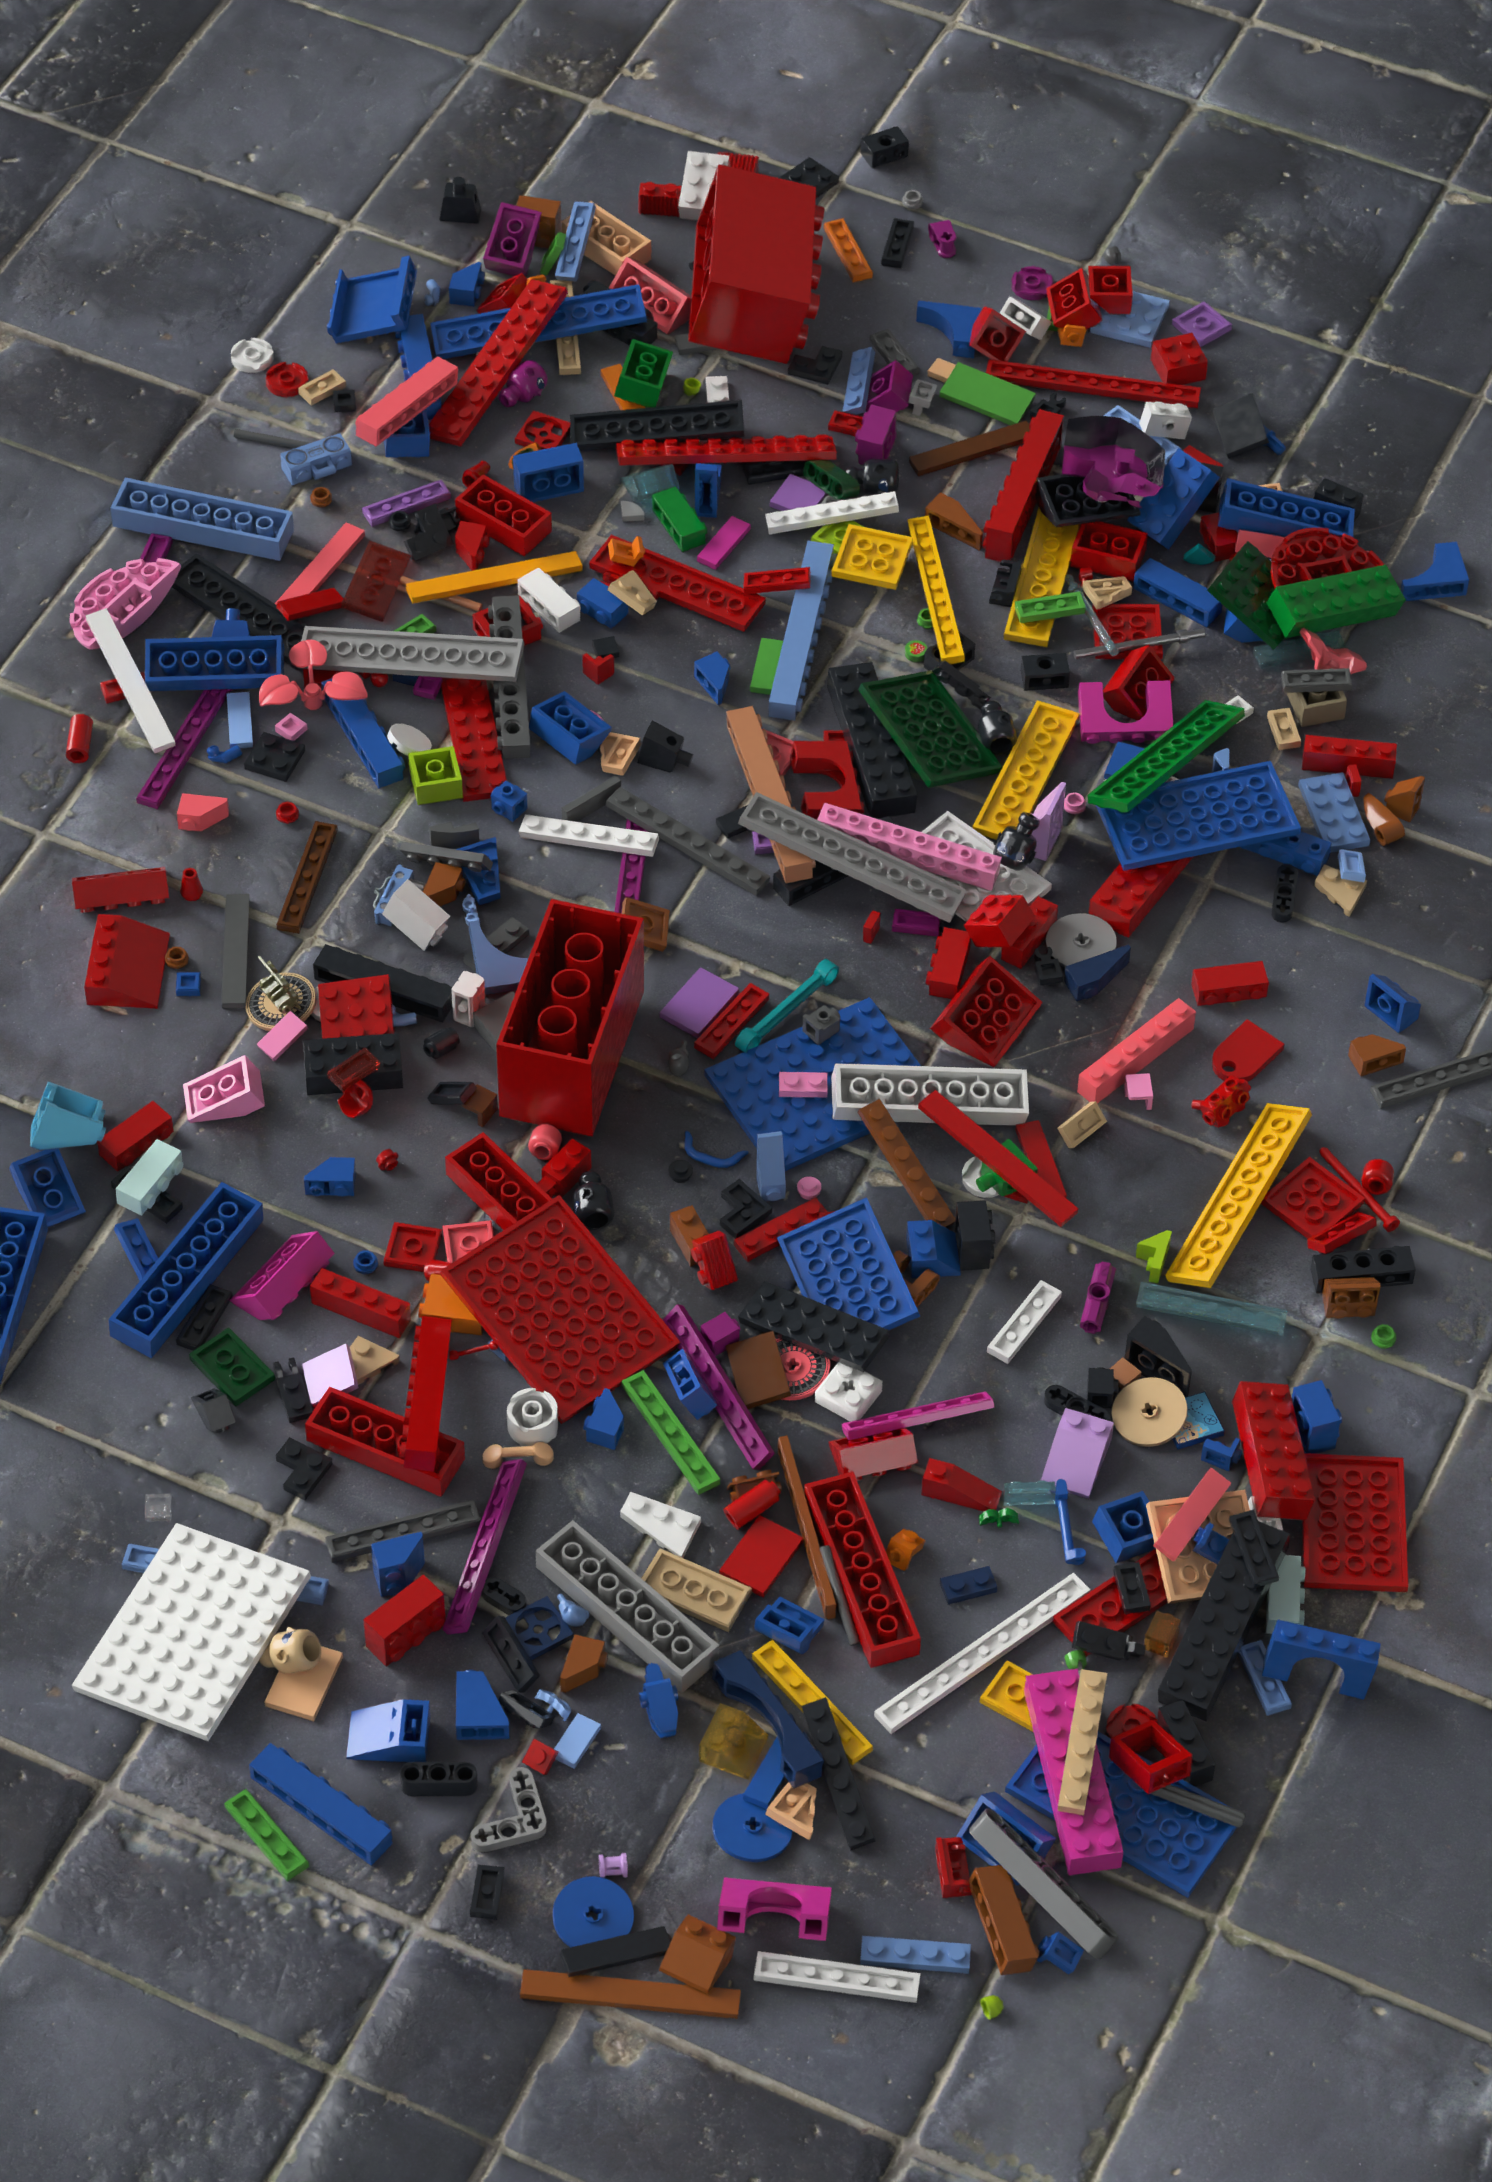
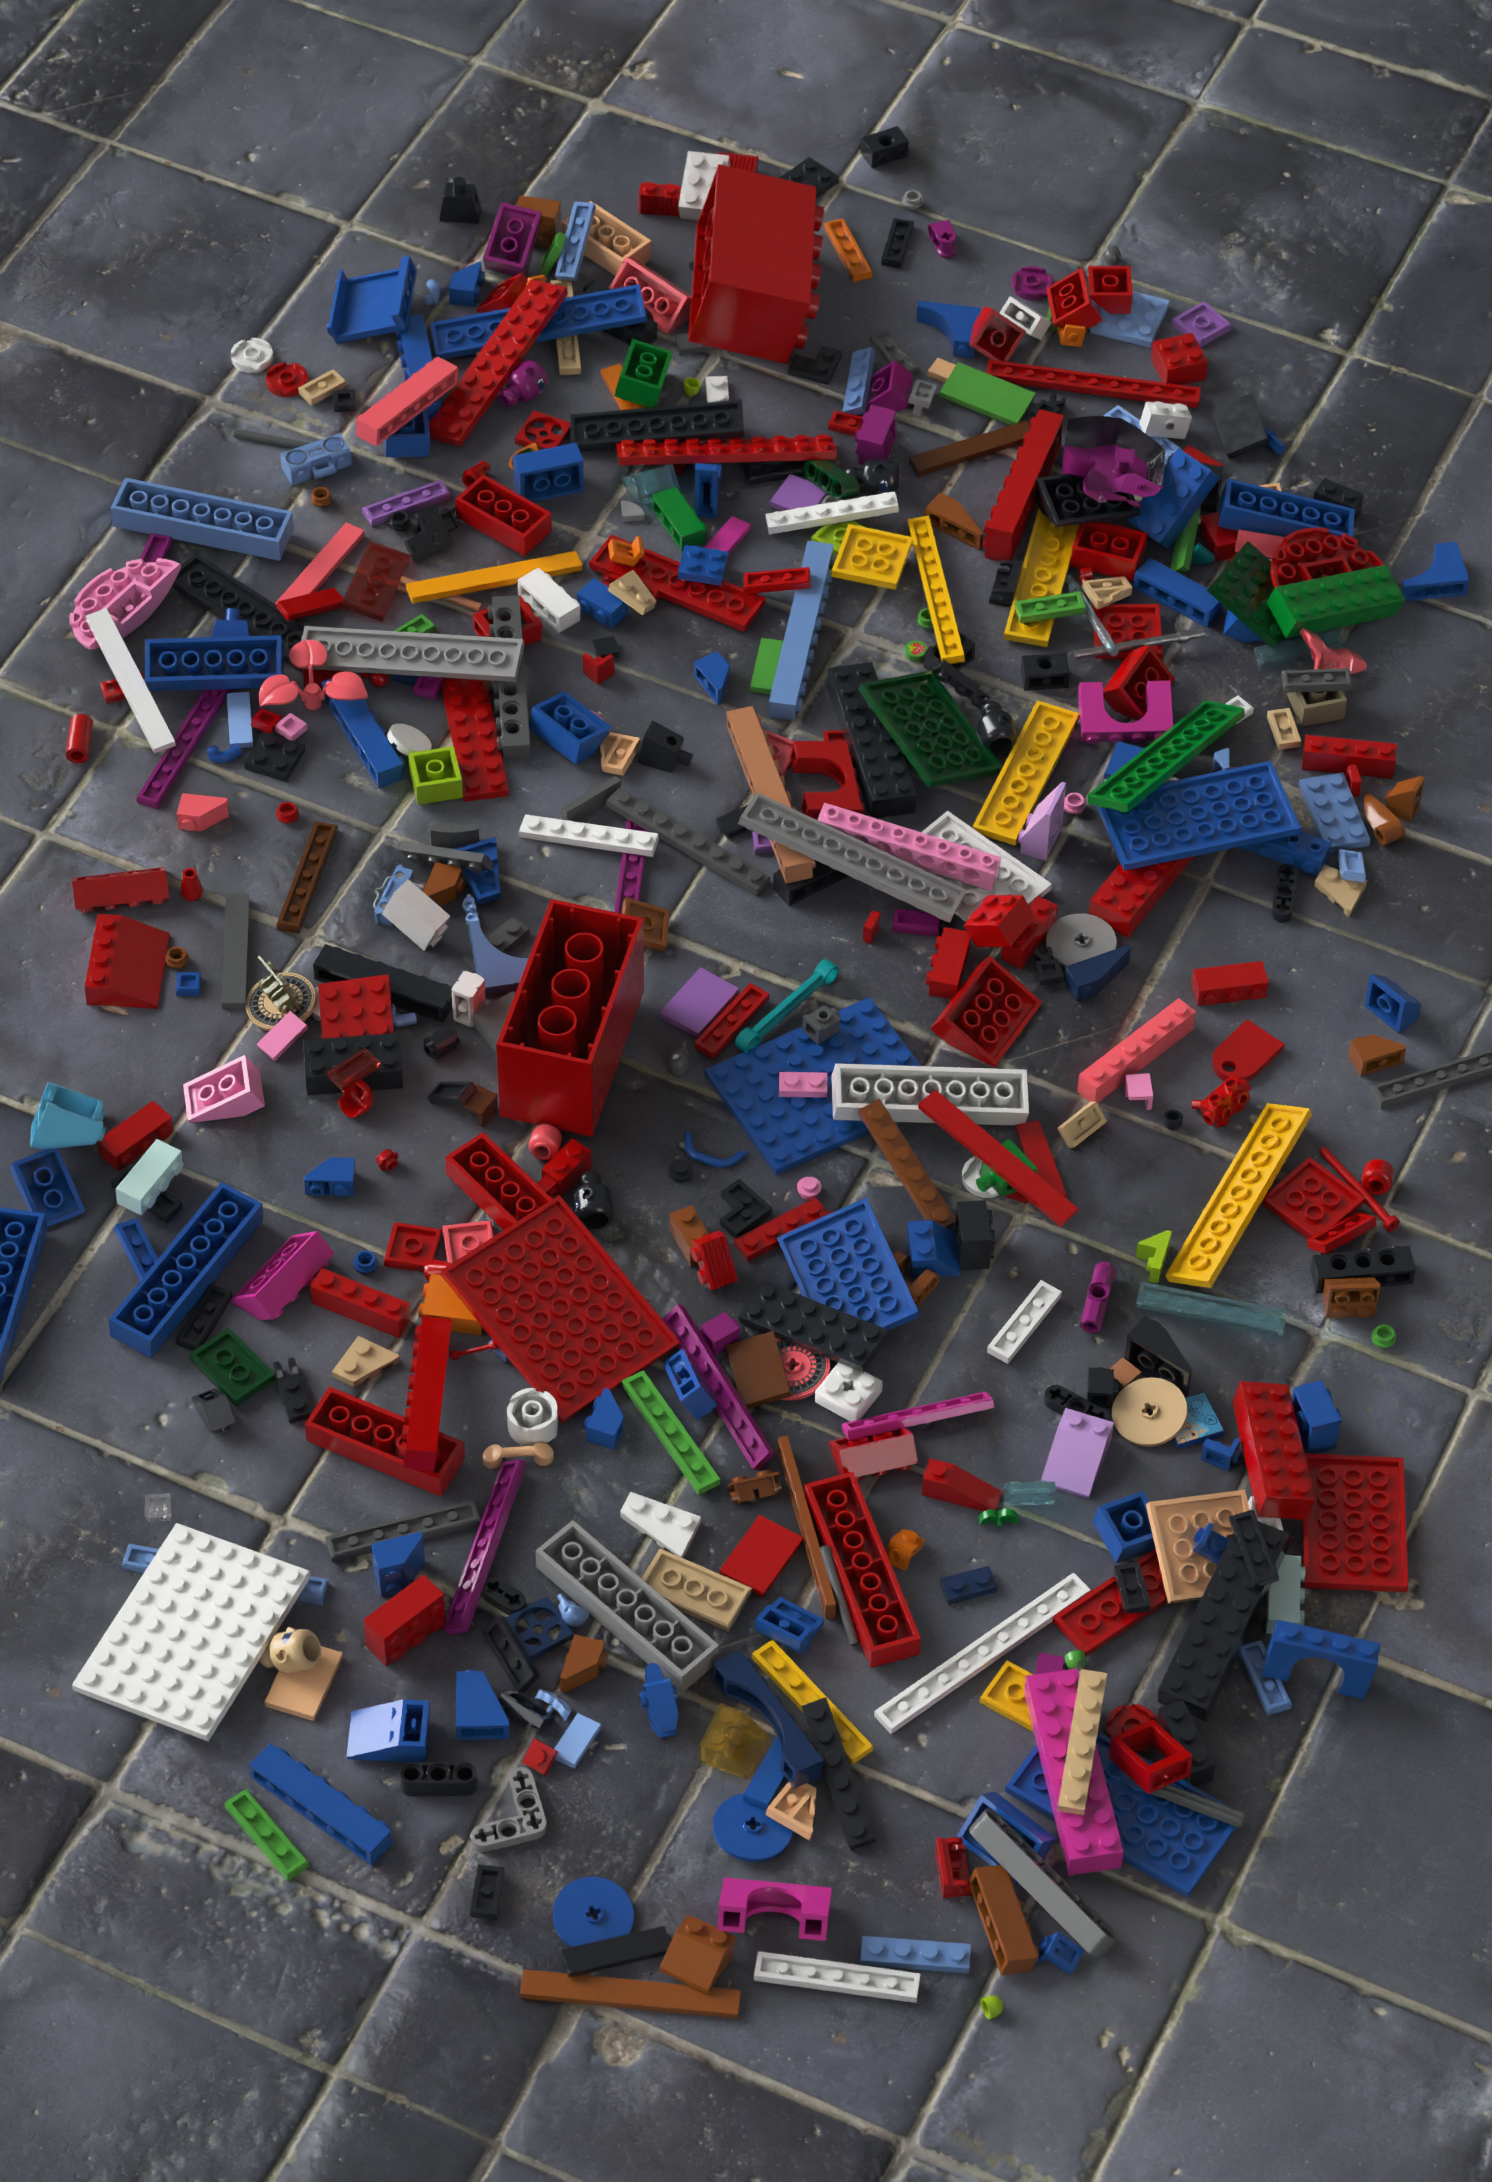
(265, 720): none -> red plate
(308, 1467): black plate -> none
(331, 1370): tile -> none
(470, 543): red slope -> none
(509, 801): blue brick -> none
(613, 1865): lavender bush -> none
(702, 565): none -> blue plate
(752, 1503): red brick -> none
(770, 1166): medium blue slope -> none
(1017, 844): black piece -> none
(1049, 1663): none -> magenta tile
(1072, 1556): blue hinge -> none
(1105, 1642): black hinge -> none
(1162, 1633): clear orange brick -> none
(1173, 1120): none -> black hinge
(1184, 545): none -> bright green tile
(1192, 1514): coral tile -> none

